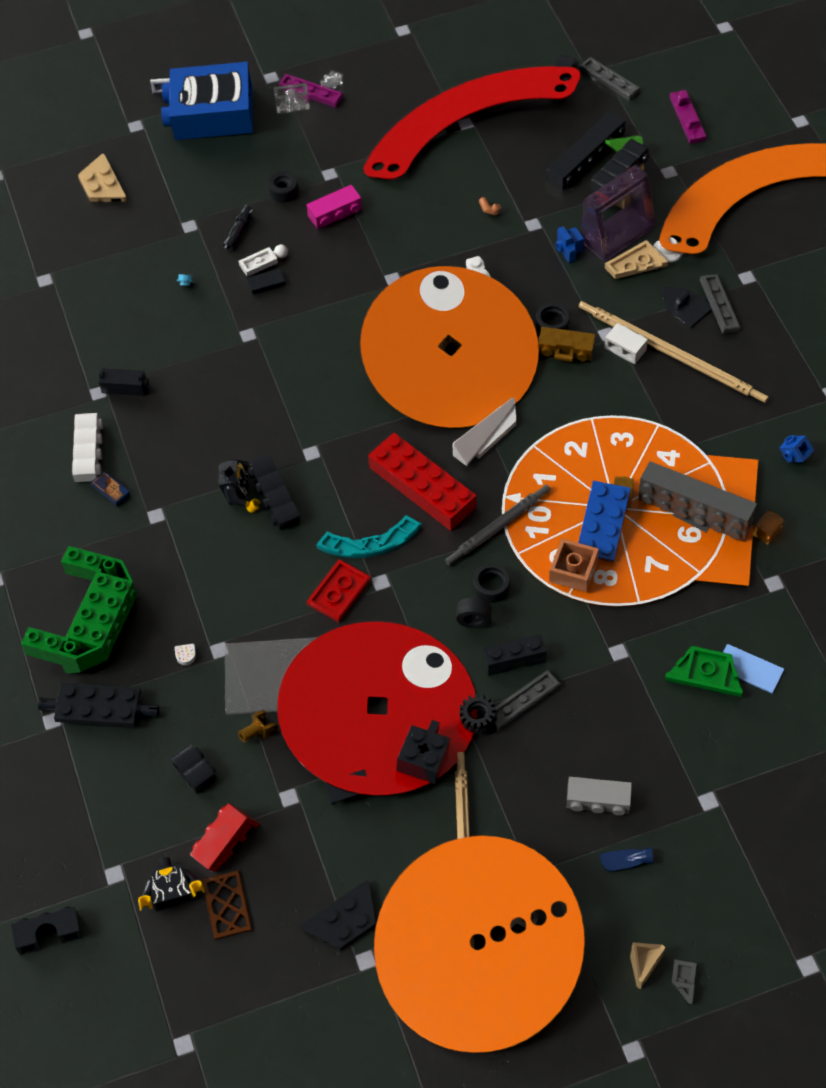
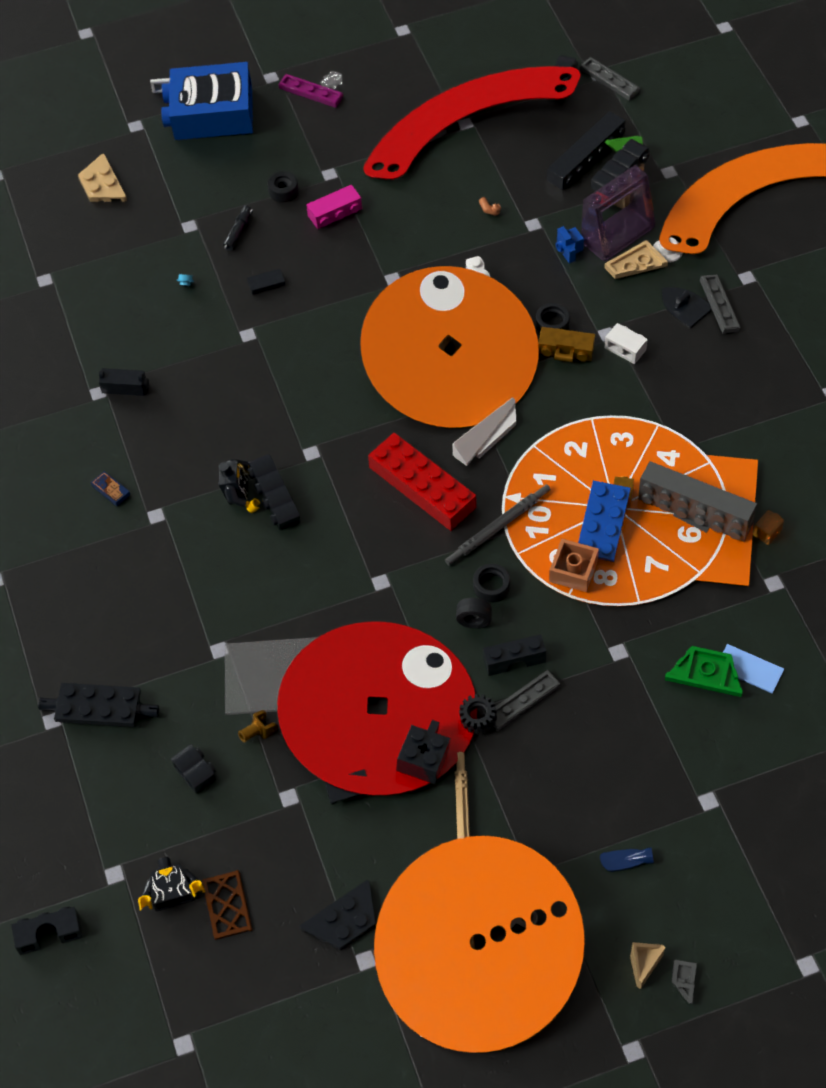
(86, 447): white brick -> none
(97, 619): green wedge -> none
(185, 654): white tile -> none
(222, 836): red wedge -> none
(262, 259): white plate -> none
(291, 98): clear brick -> none
(338, 590): red tile -> none
(371, 545): teal tile -> none
(598, 795): light grey brick -> none
(677, 353): tan axle -> none
(687, 117): magenta hinge -> none
(796, 448): blue brick -> none

